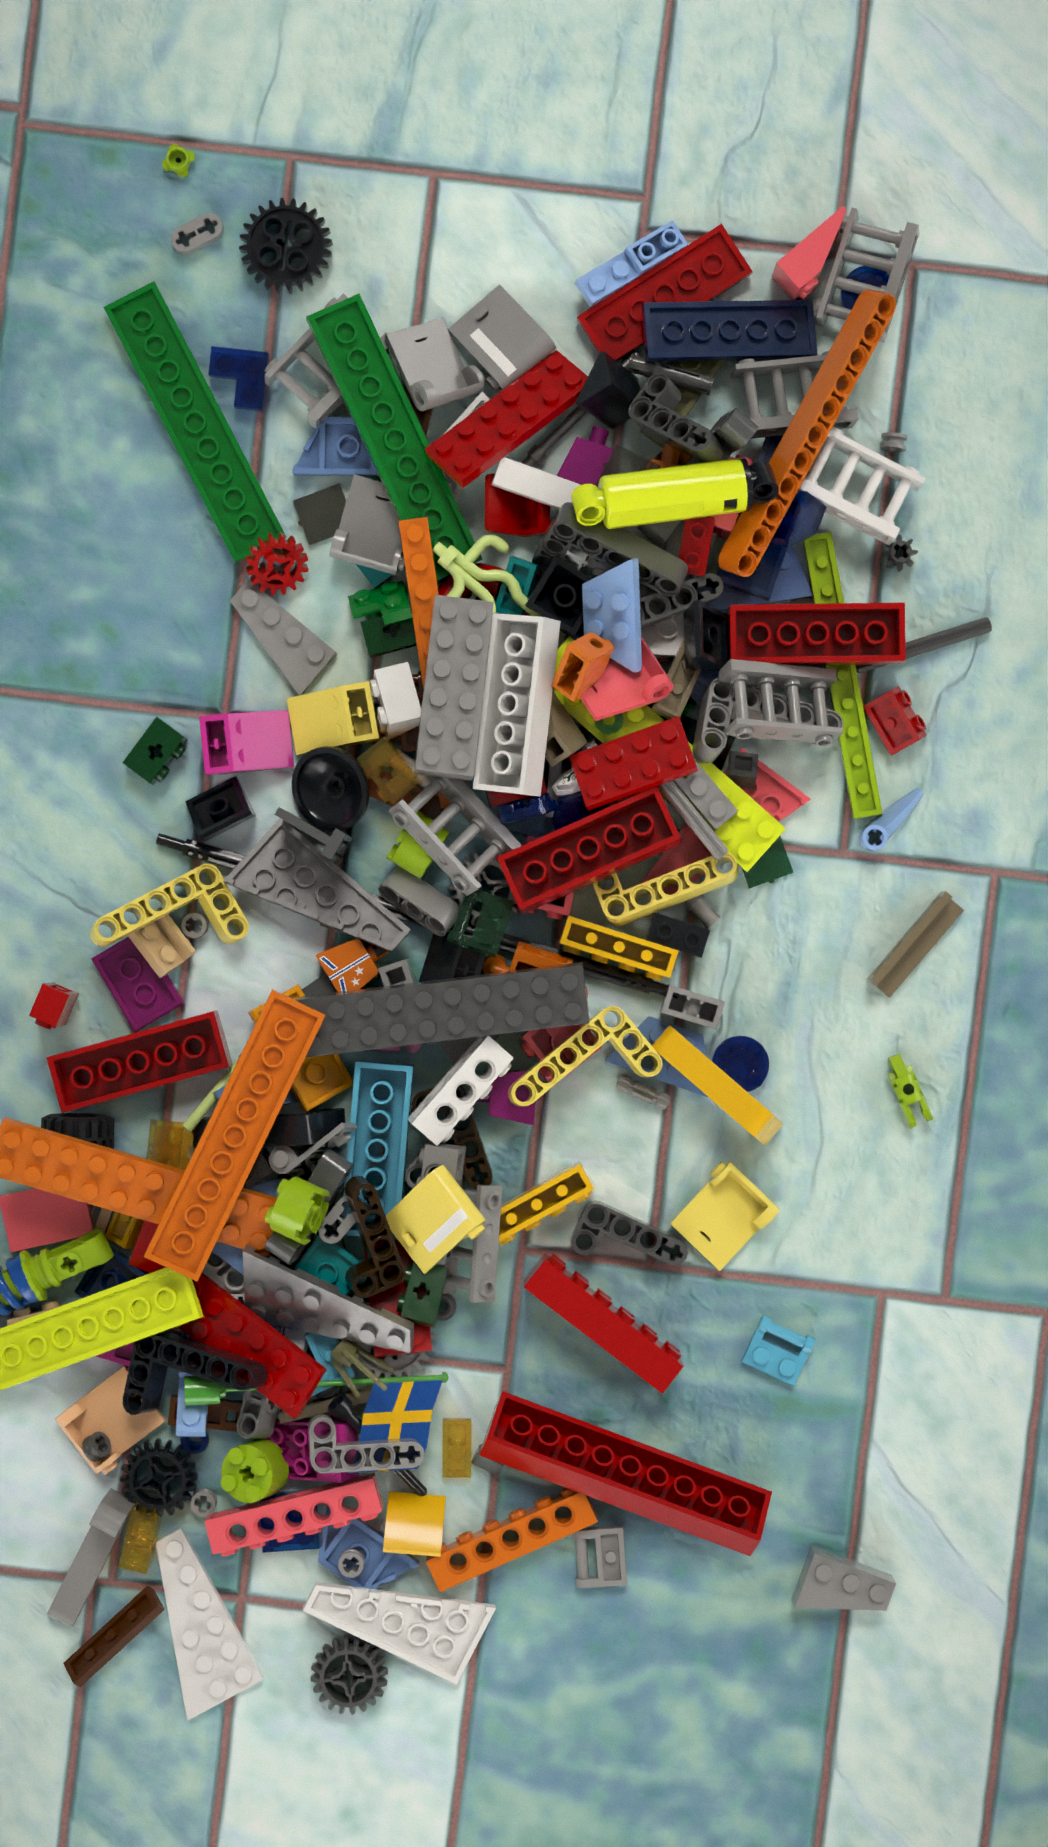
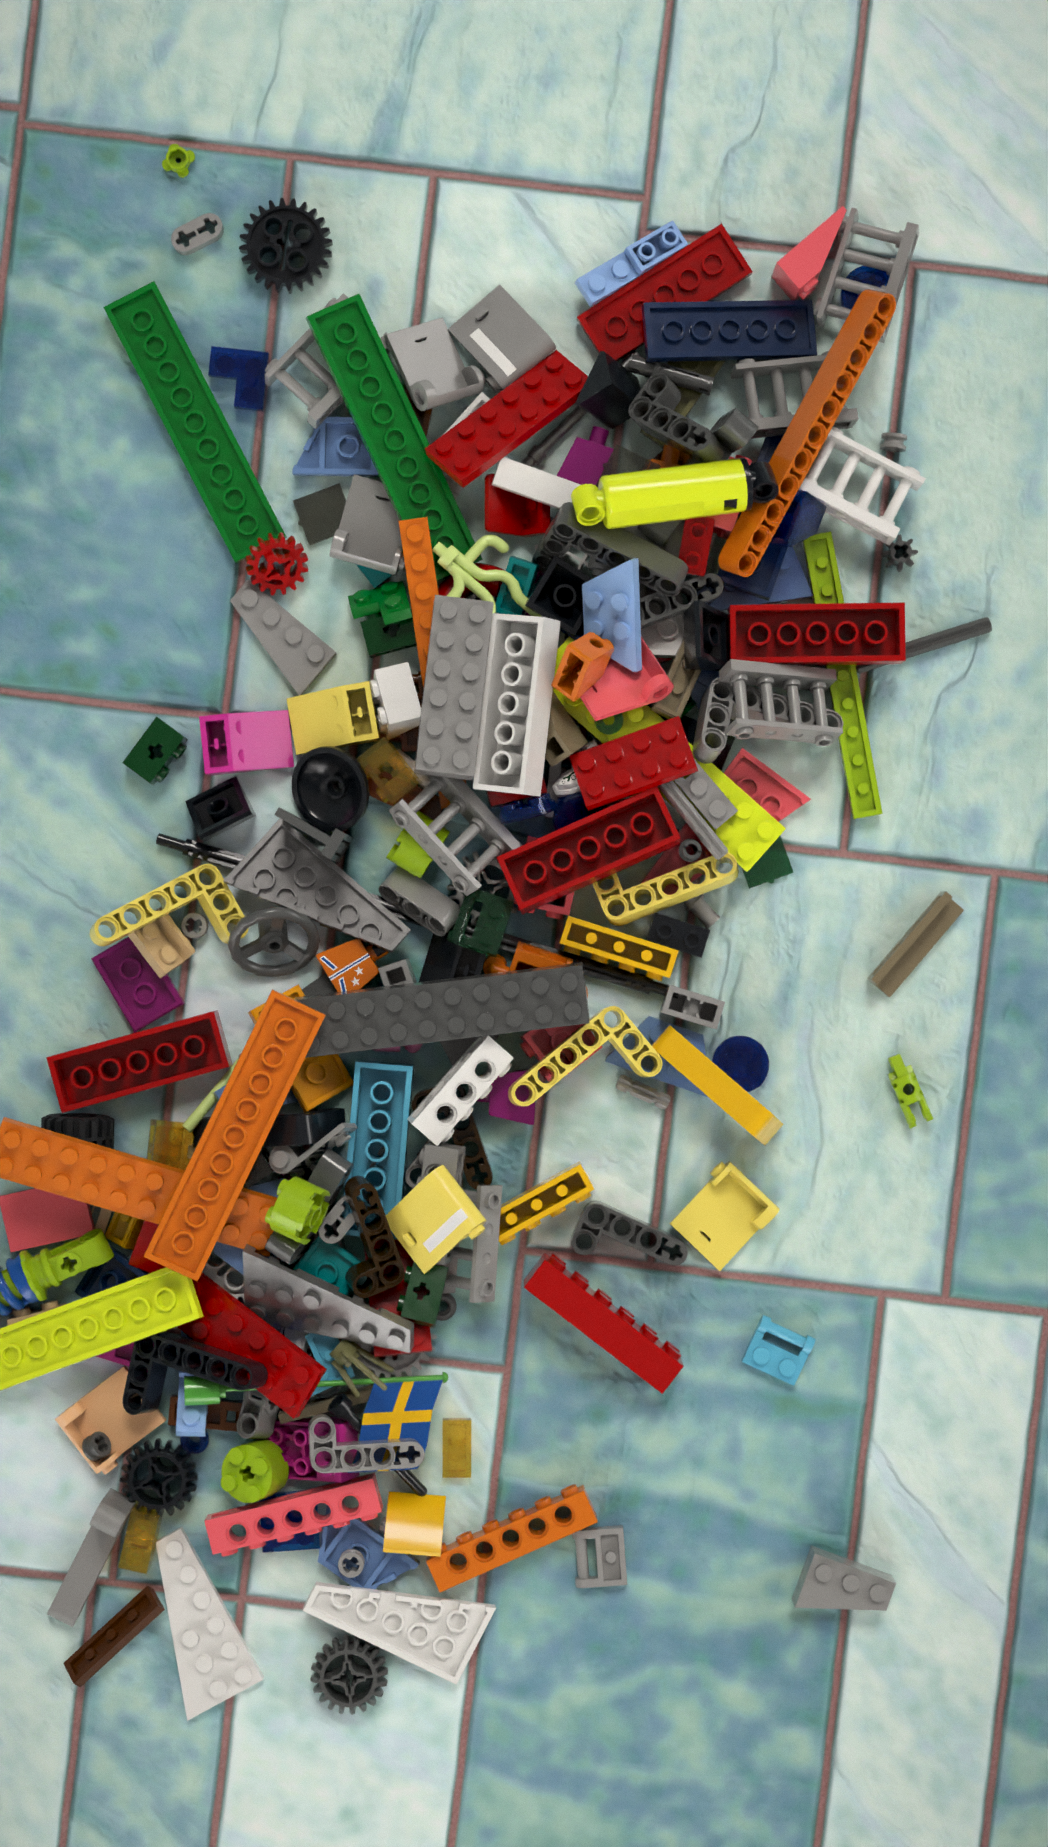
(53, 1005): red brick -> none
(195, 1506): light grey bush -> none
(273, 939): none -> dark grey piece
(486, 1464): dark grey slope -> none
(626, 1473): red brick -> none
(697, 849): none -> dark grey pin
(742, 768): dark grey slope -> none
(891, 819): light blue piece -> none
(895, 720): red bracket -> none

